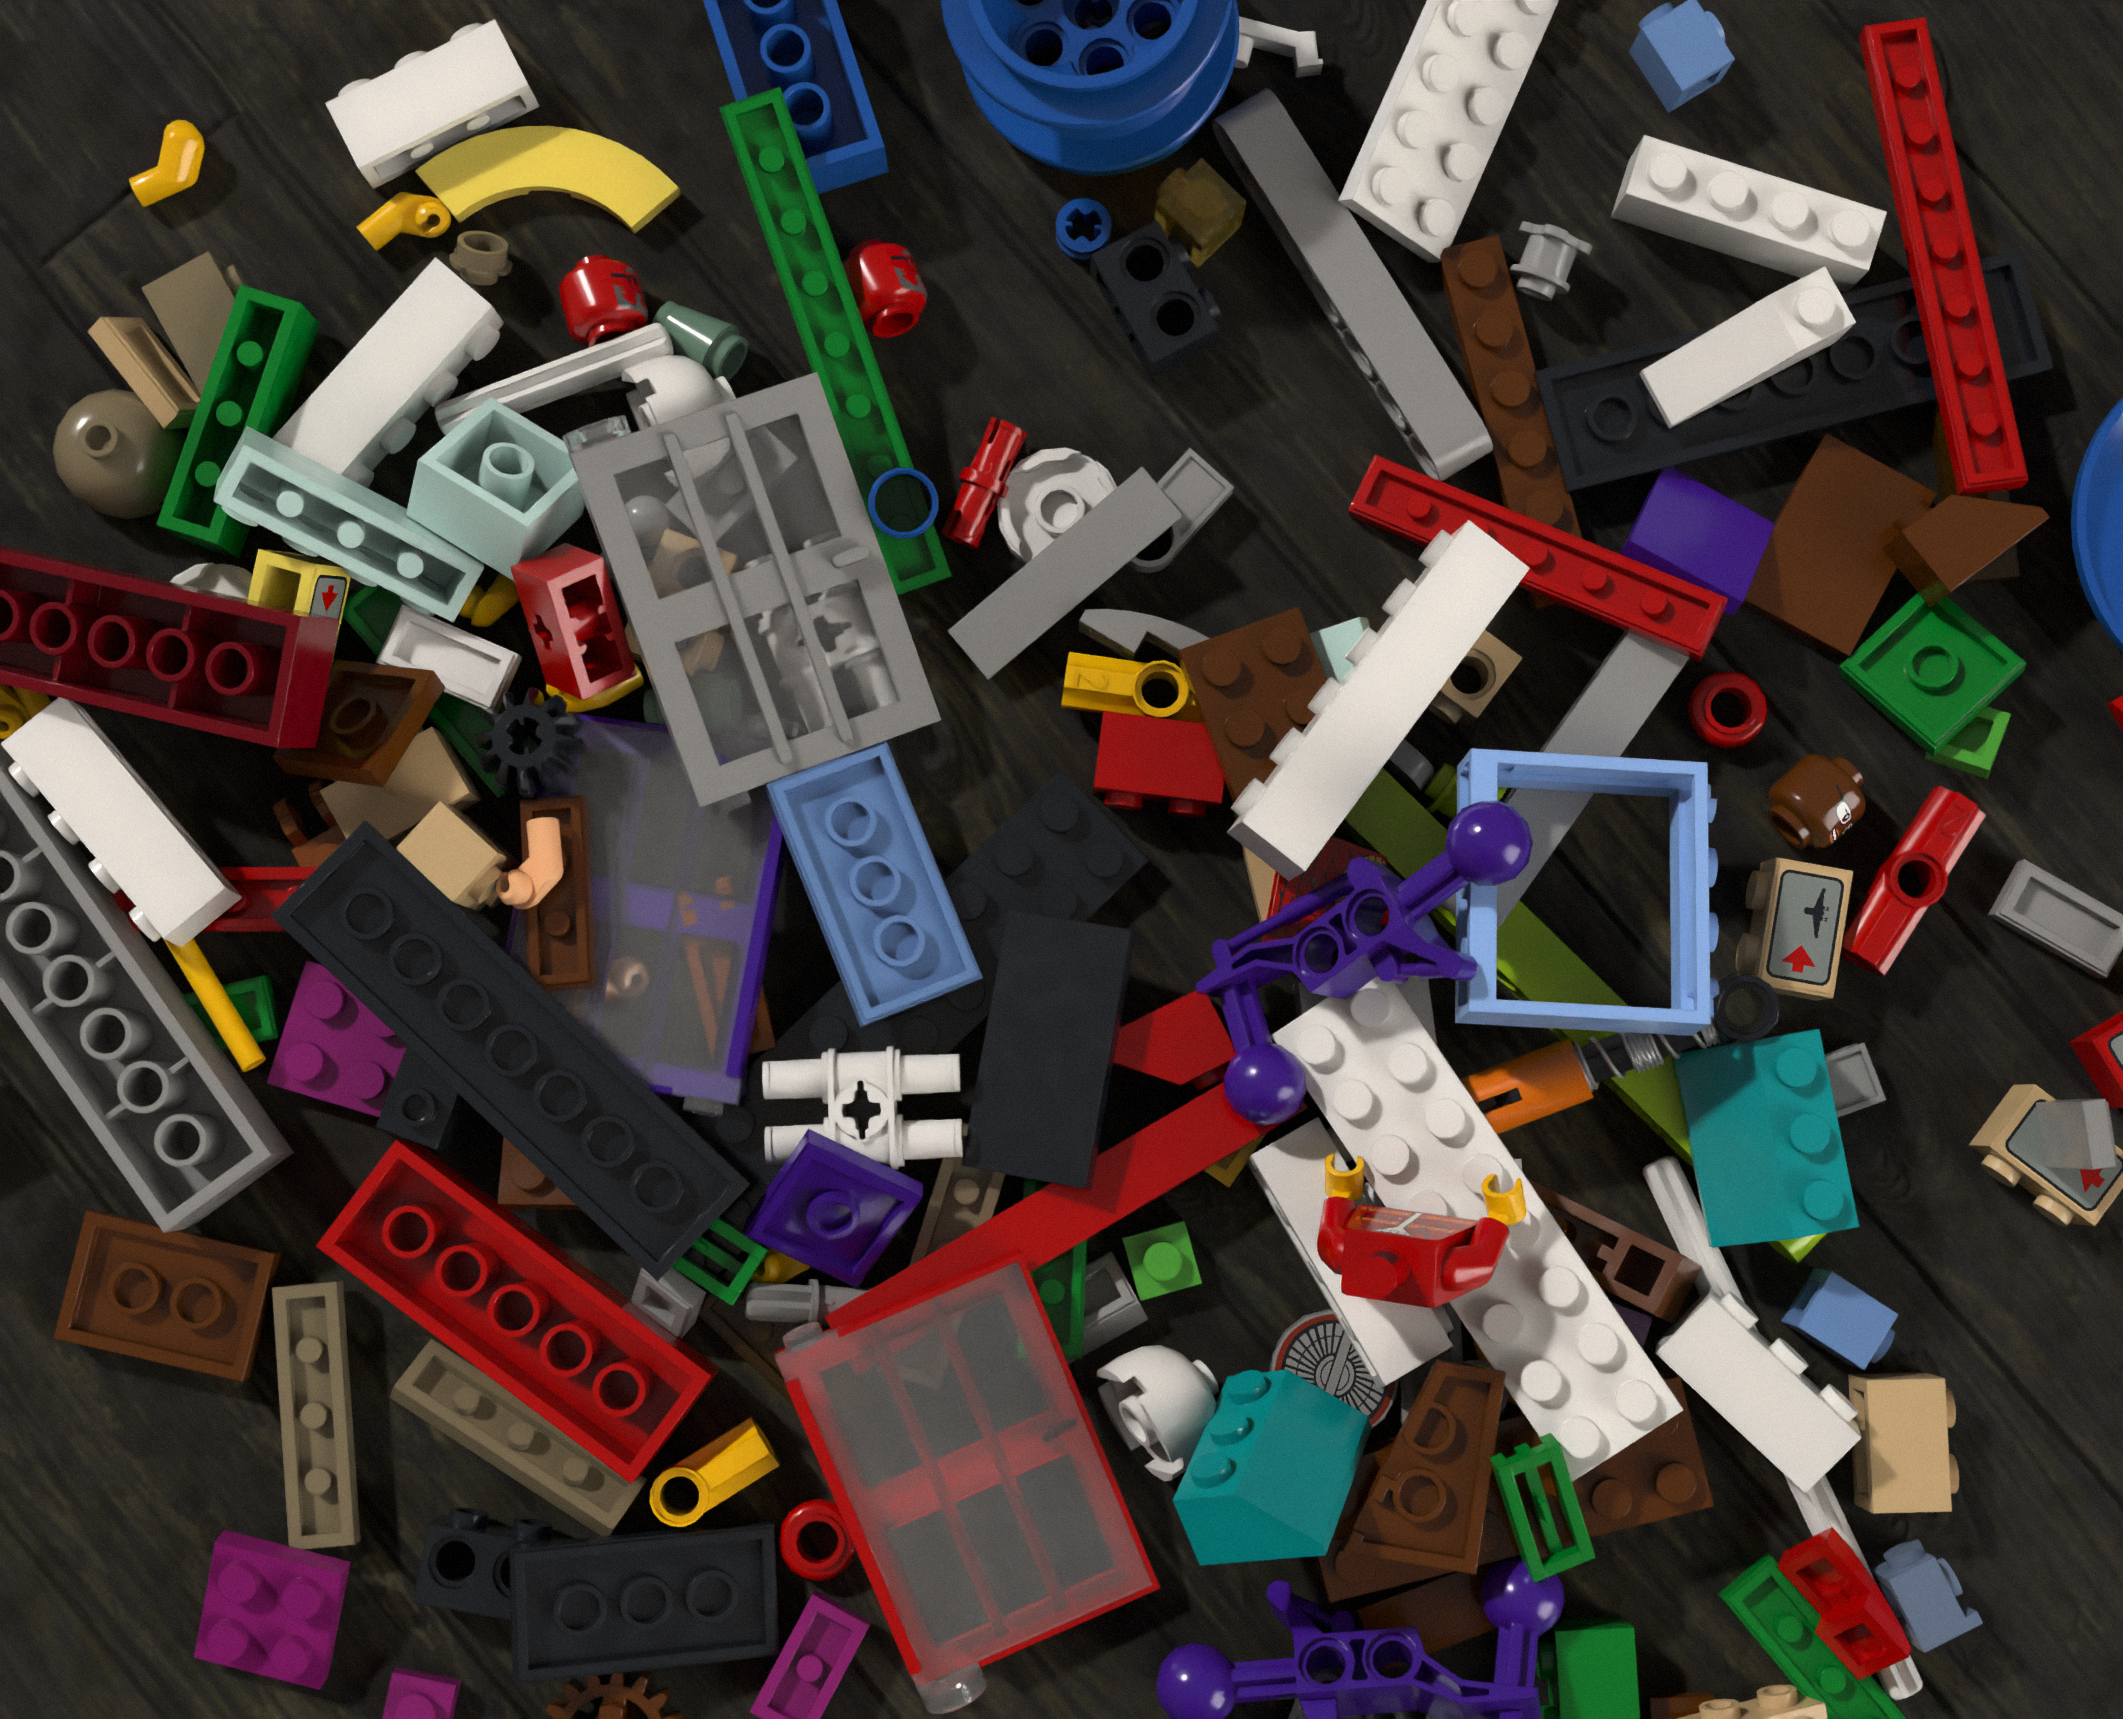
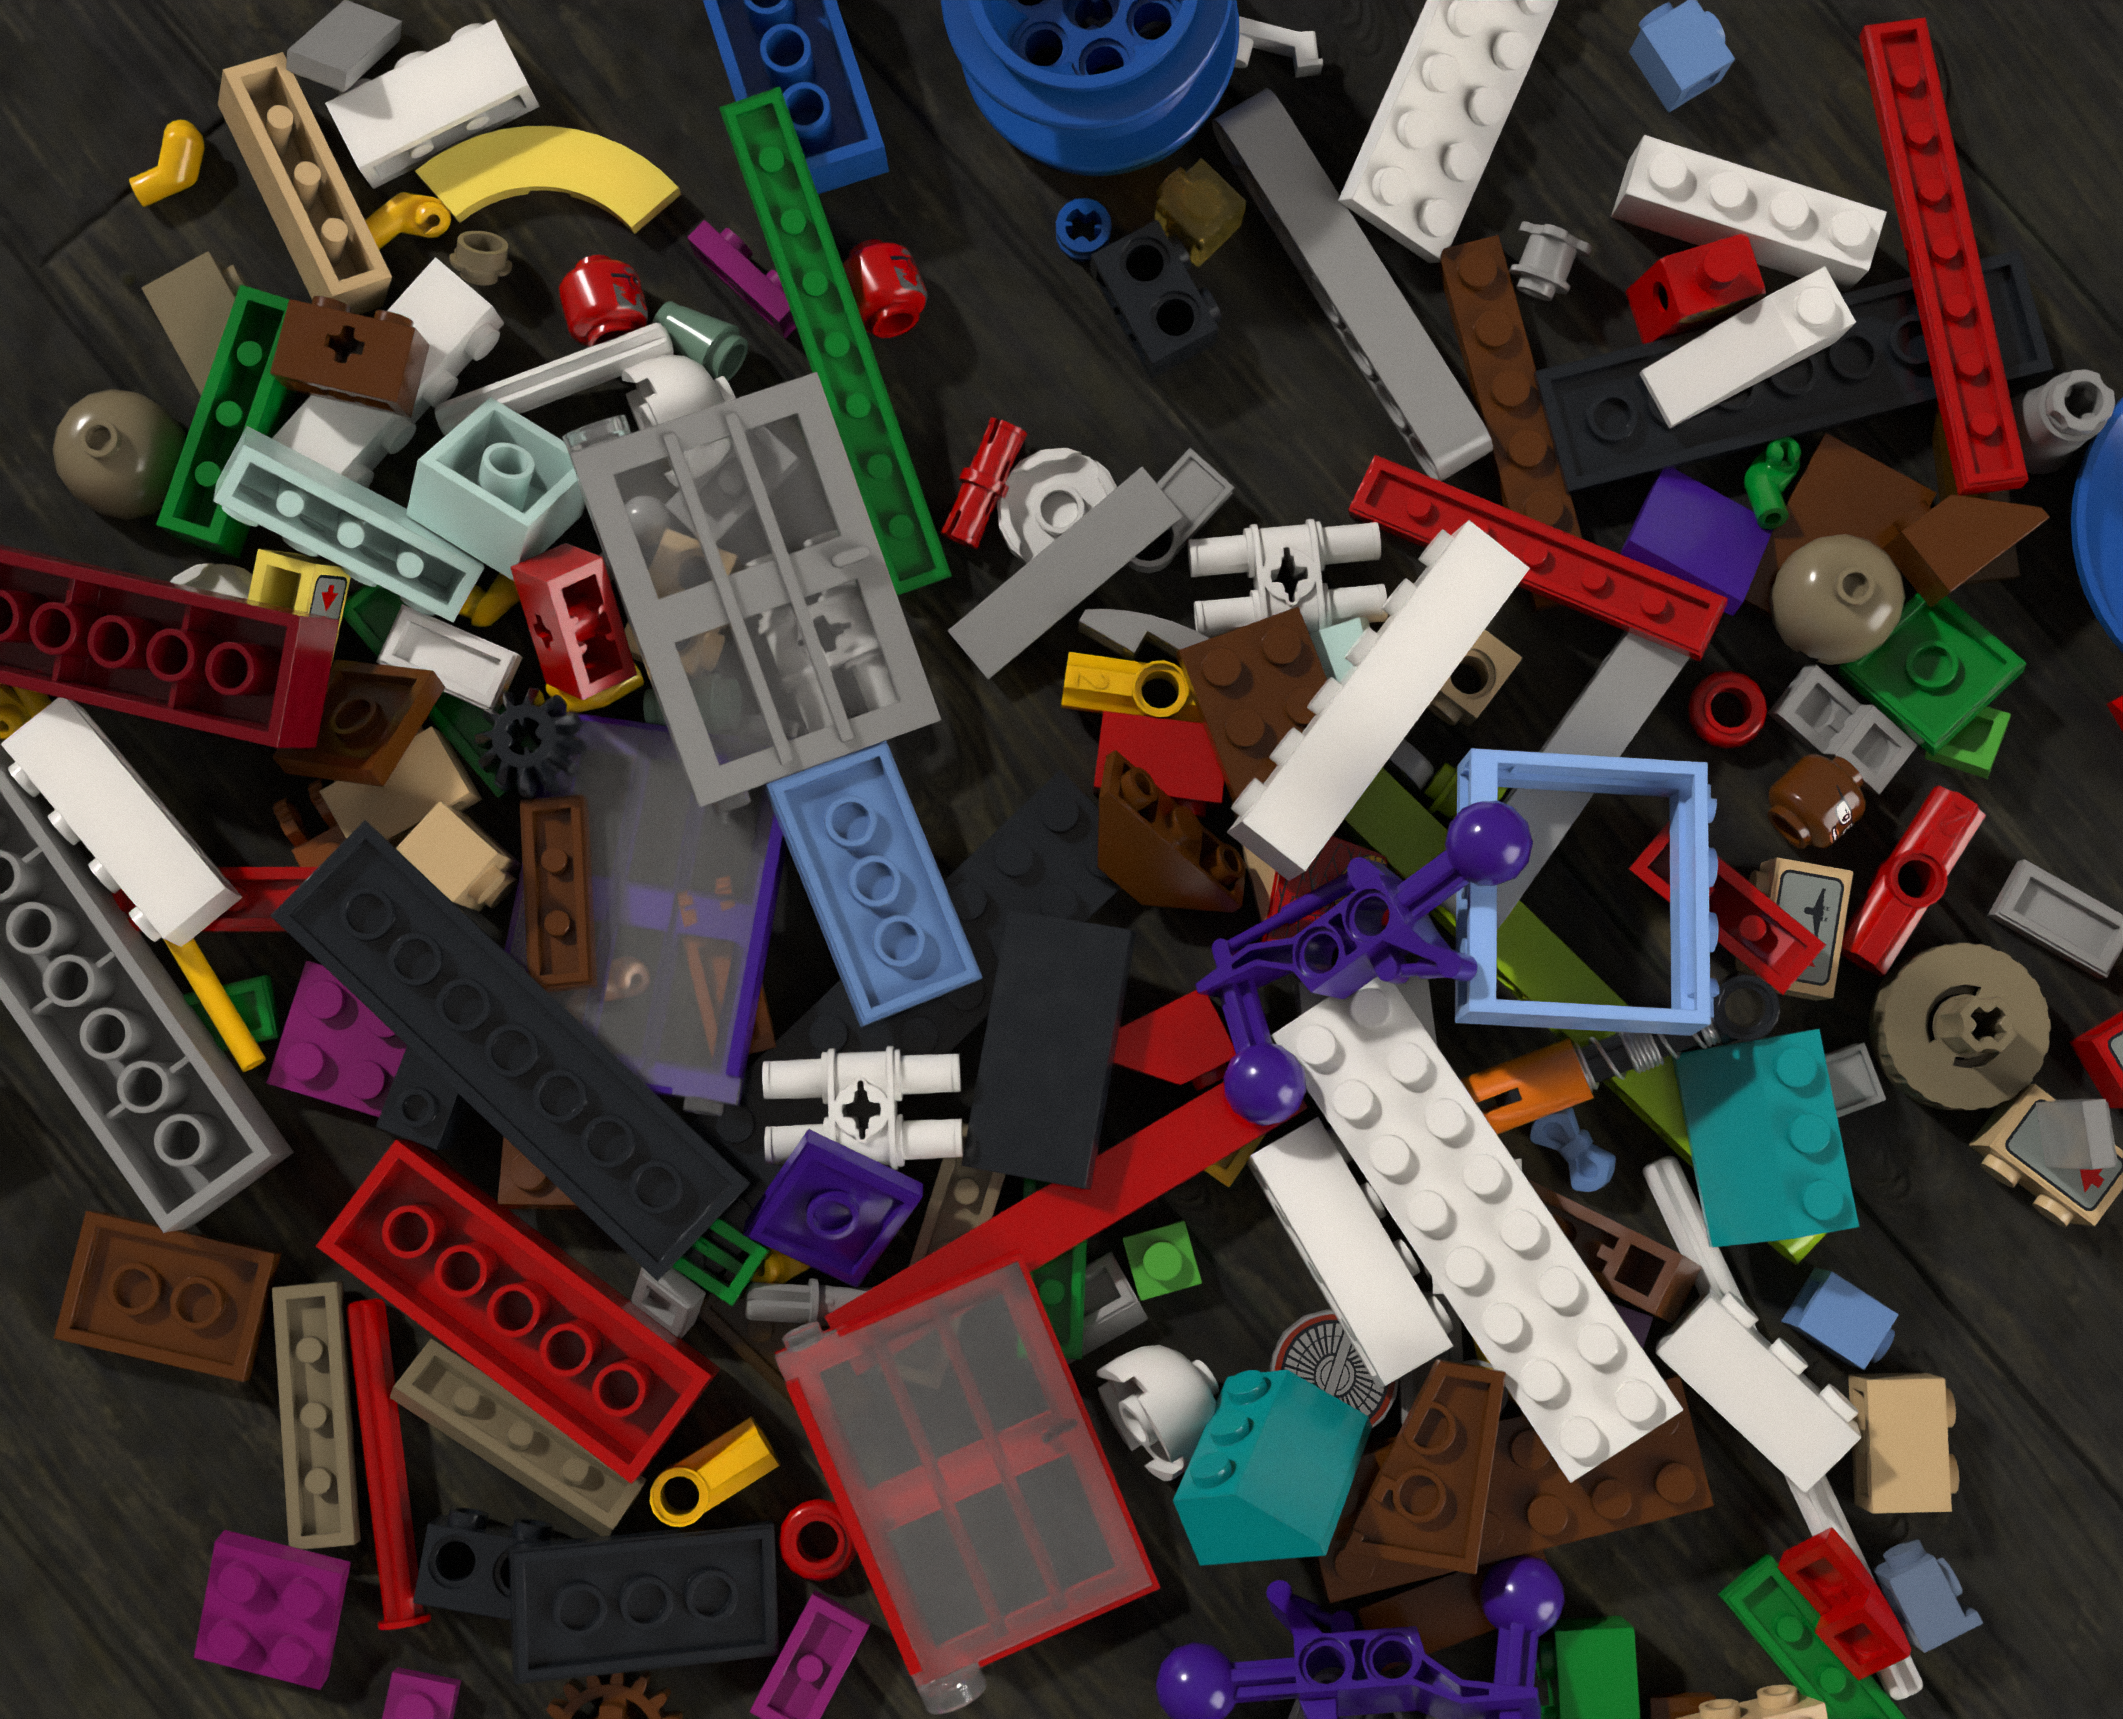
(148, 369): tan tile -> none
(302, 184): none -> tan brick
(343, 45): none -> light grey tile
(379, 379): none -> reddish brown brick
(384, 1464): none -> red axle
(540, 872): light nougat arm -> none
(728, 260): none -> magenta plate
(931, 491): blue piece -> none
(1161, 847): none -> reddish brown slope
(1306, 553): none -> white pin
(1411, 1253): red torso -> none
(1526, 1462): green tile -> none
(1588, 1164): none -> medium blue piece
(1701, 287): none -> red torso
(1748, 920): none -> red slope
(1769, 478): none -> green arm
(1837, 598): none -> dark tan cylinder
(1838, 725): none -> light grey slope
(2007, 1014): none -> dark tan piece
(2060, 418): none -> light grey plant

